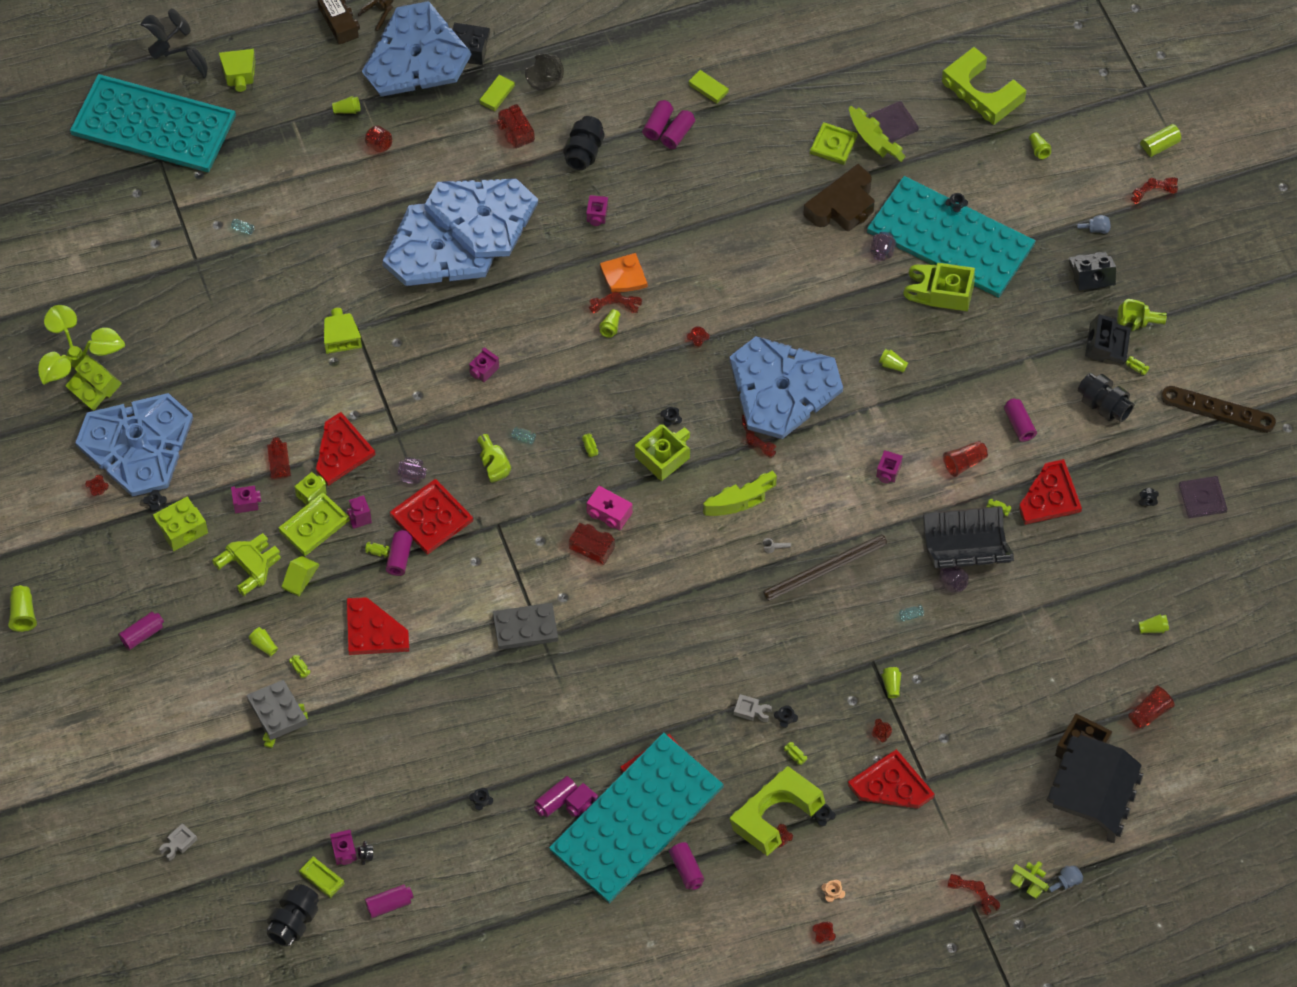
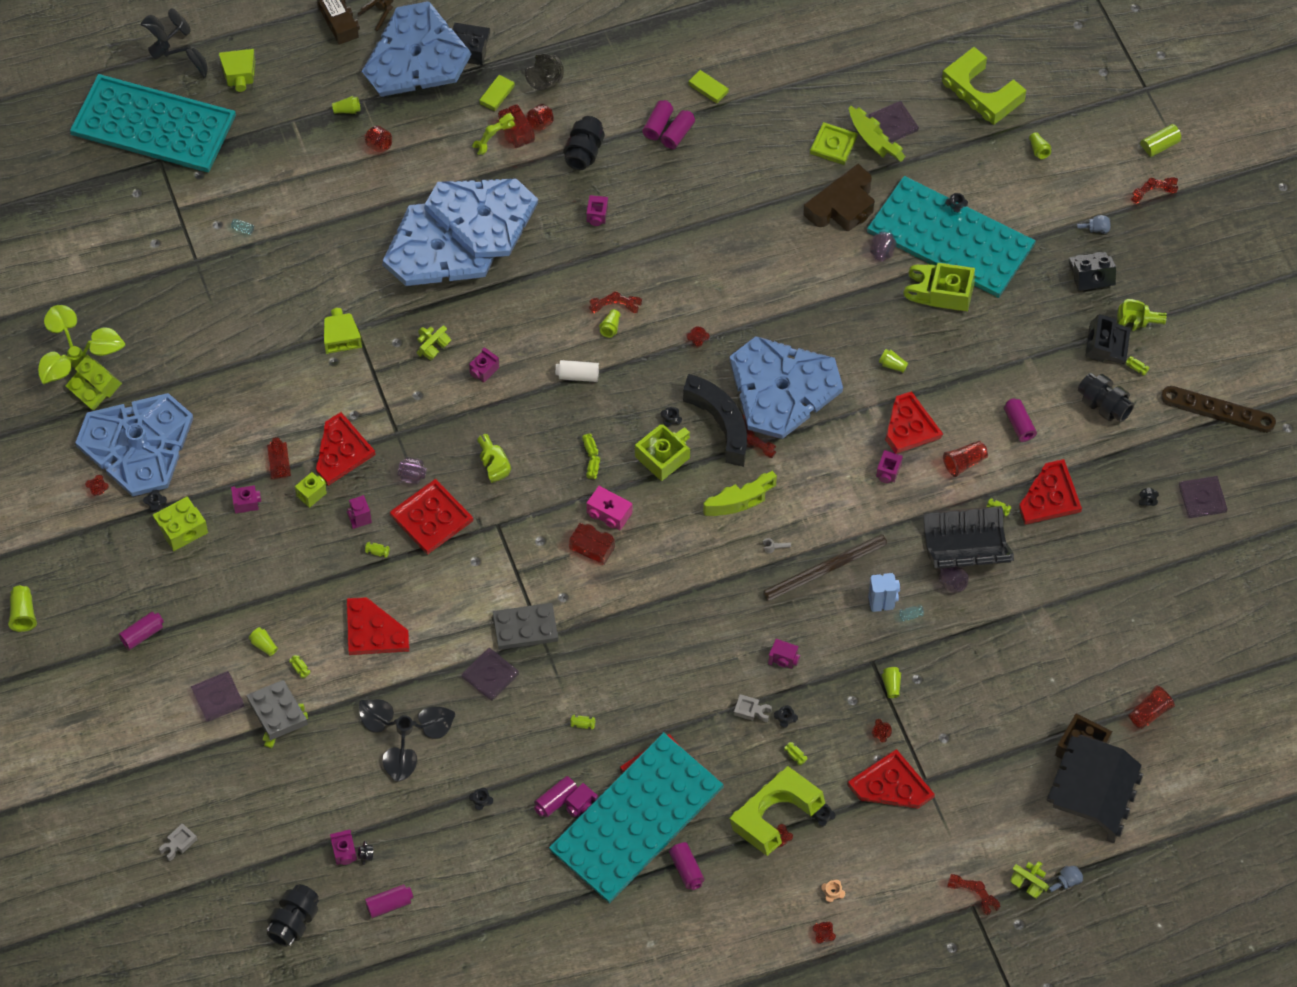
(217, 696): none -> clear purple tile
(249, 557): lime connector -> none
(299, 574): lime slope -> none
(314, 524): lime plate -> none
(321, 877): lime tile -> none
(399, 553): magenta brick -> none
(399, 762): none -> black plant
(427, 349): none -> lime hips
(490, 674): none -> clear purple tile
(504, 123): none -> lime piece
(523, 435): clear light blue piece -> none
(540, 117): none -> clear red head
(577, 371): none -> white brick
(582, 722): none -> lime piece
(593, 467): none -> lime piece
(624, 274): orange plate -> none
(725, 412): none -> black brick
(784, 654): none -> magenta brick
(883, 592): none -> light blue brick
(910, 424): none -> red plate
(1156, 624): lime cone -> none

